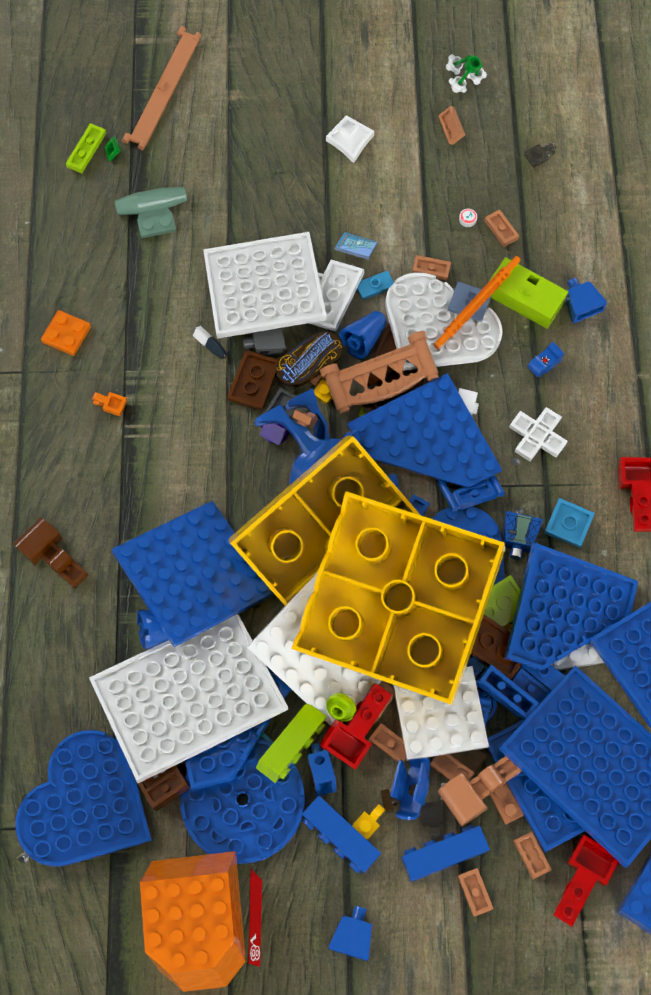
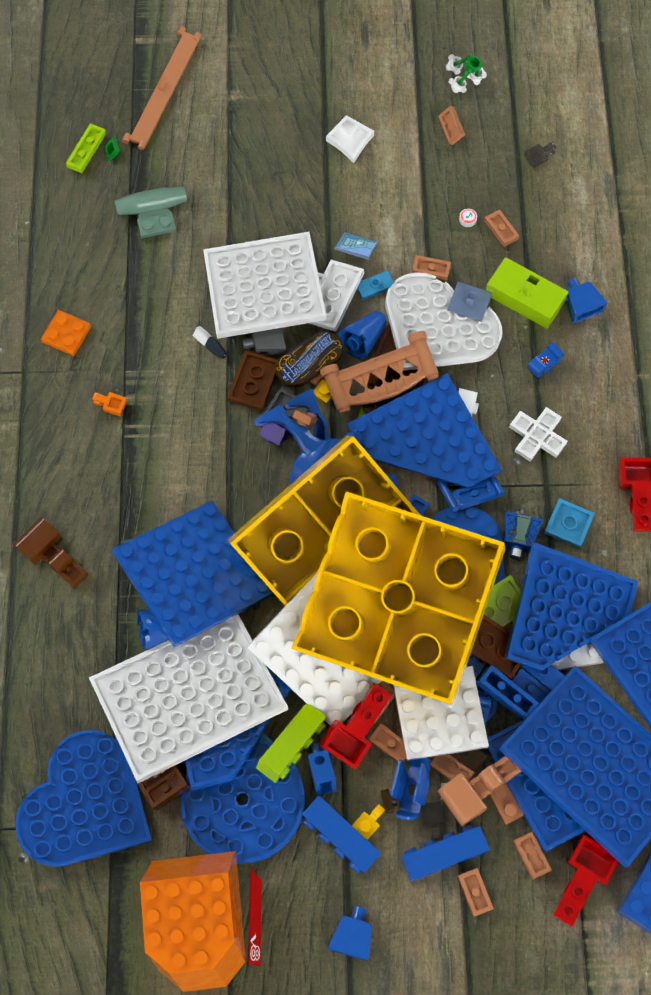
(341, 707): lime plate -> none
(477, 302): orange axle -> none

